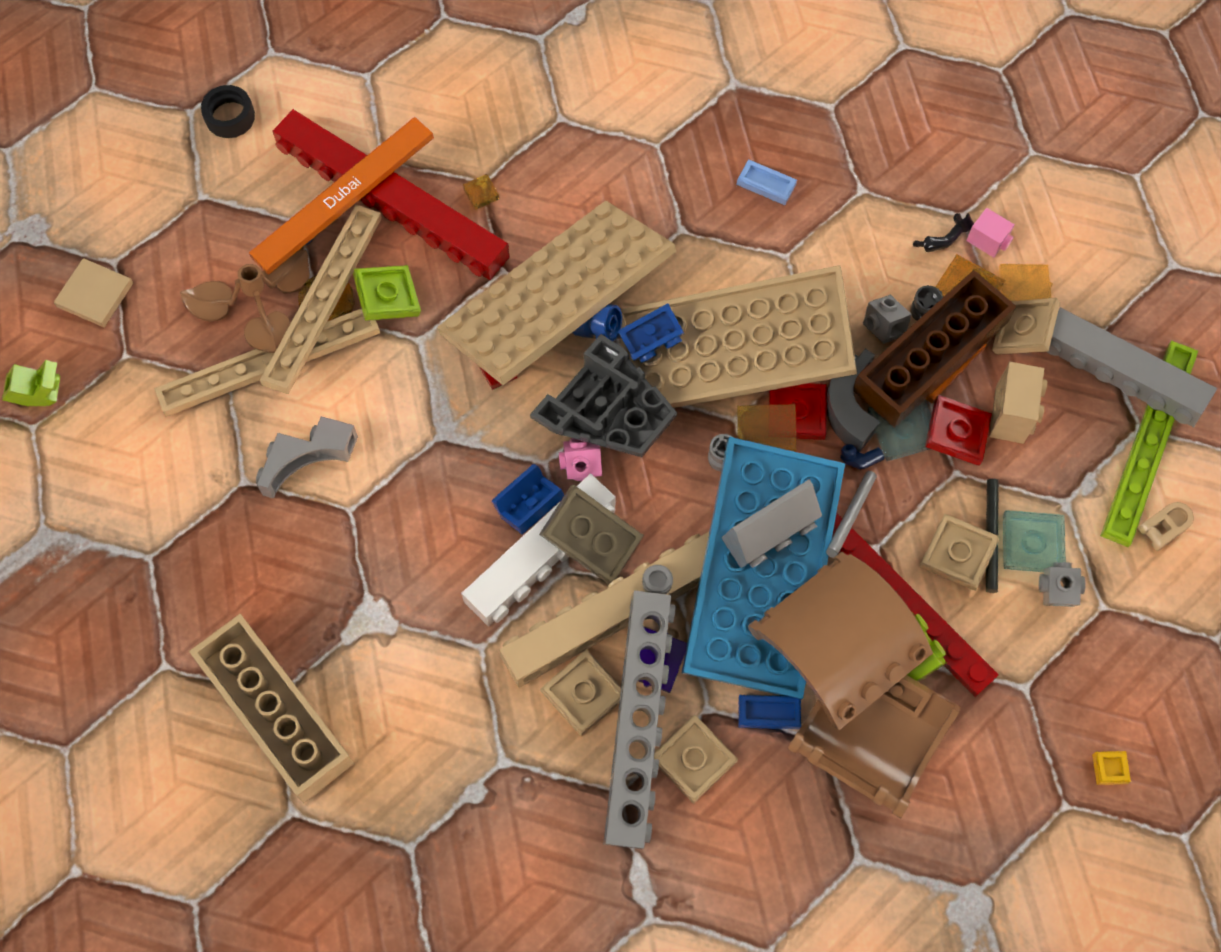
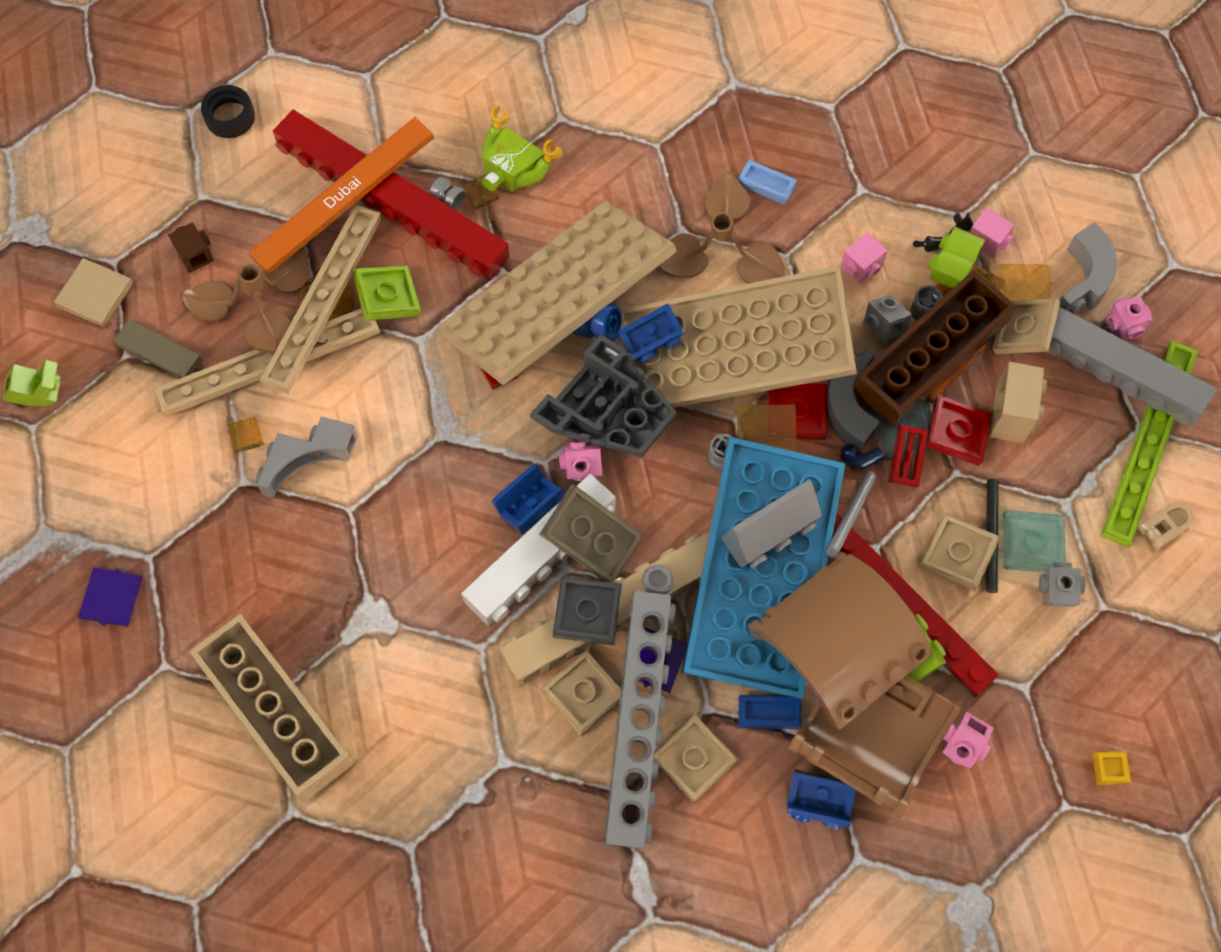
(110, 597): none -> dark purple piece
(157, 349): none -> dark tan tile
(191, 246): none -> reddish brown brick
(245, 434): none -> clear yellow tile
(447, 193): none -> light grey wheel
(512, 159): none -> lime torso
(587, 610): none -> dark grey tile
(724, 203): none -> medium nougat plant
(820, 799): none -> blue bracket
(864, 258): none -> bright pink brick
(897, 453): none -> red tile
(957, 257): none -> lime brick
(968, 741): none -> bright pink brick
(1099, 262): none -> light grey arch
(1128, 318): none -> bright pink brick

